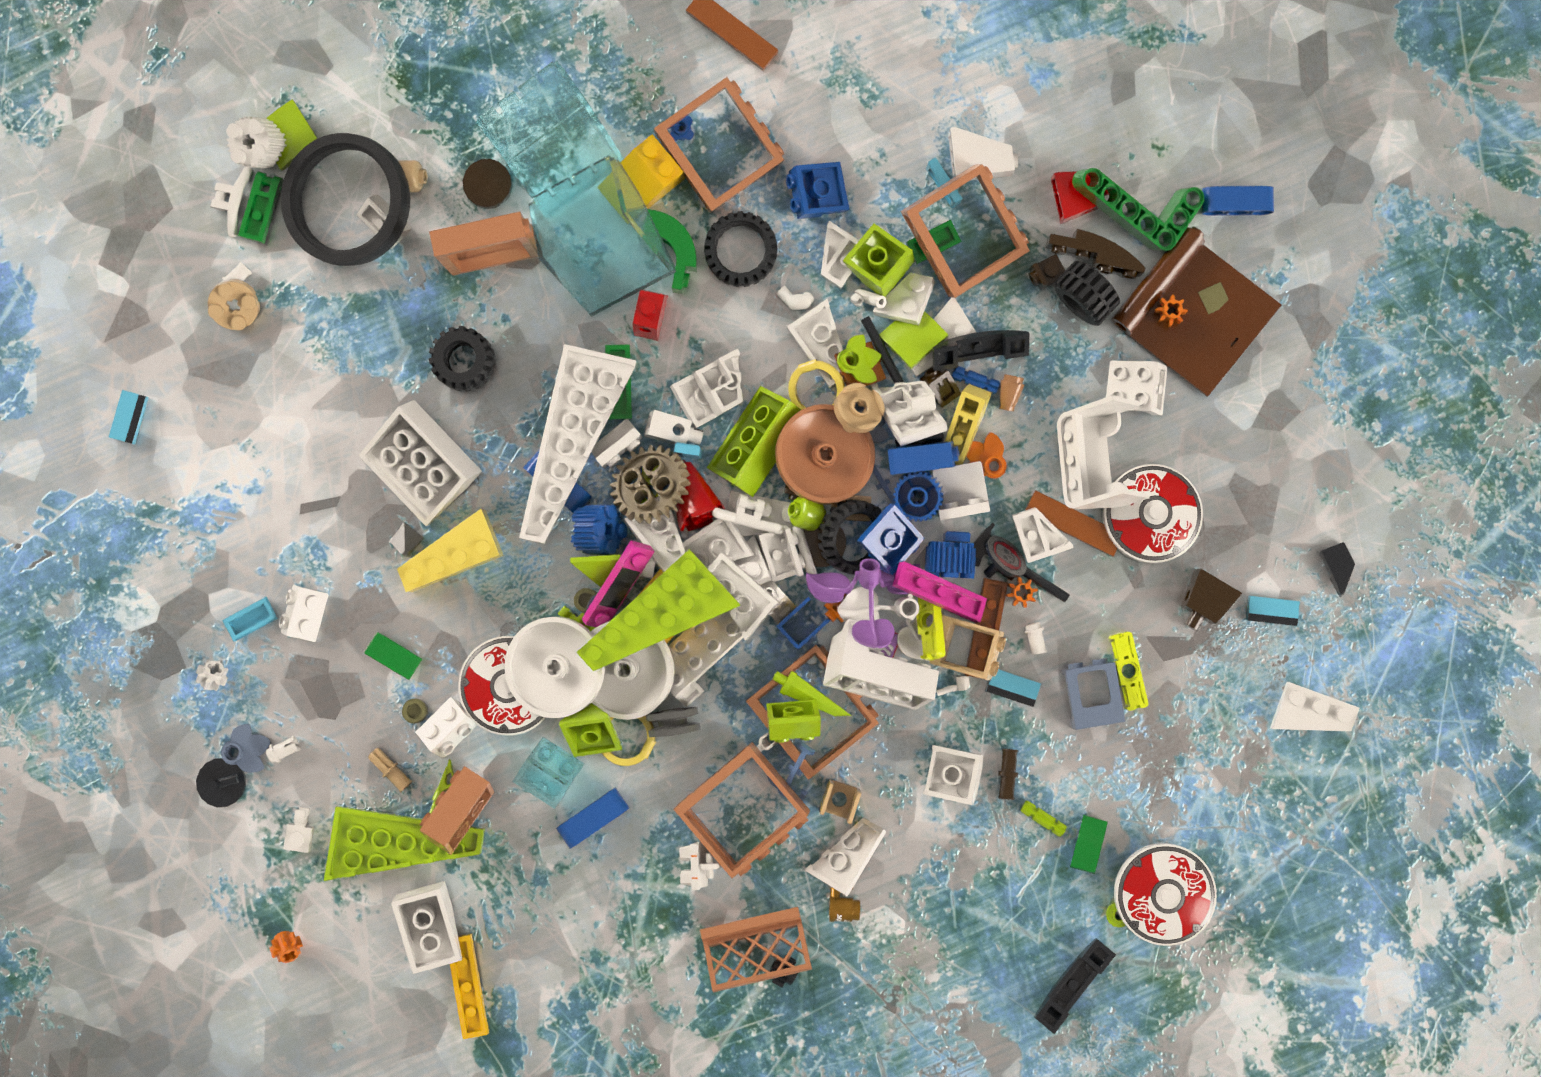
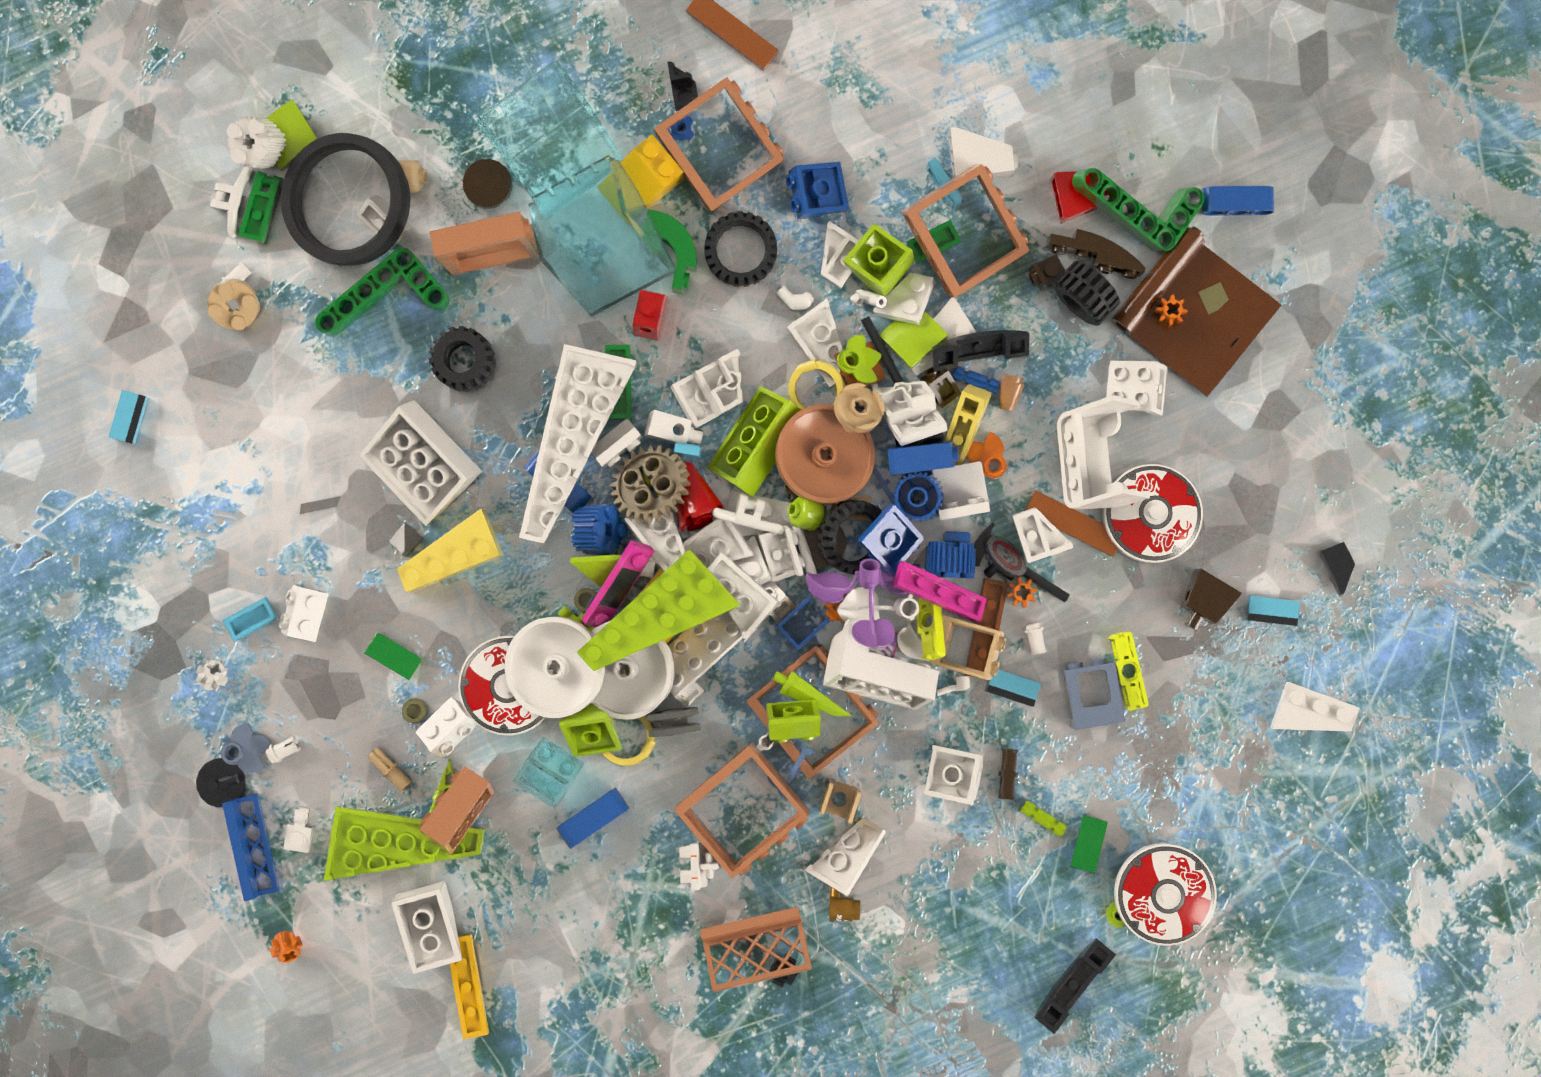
(241, 847): none -> blue fence
(379, 290): none -> green beam
(682, 85): none -> black slope

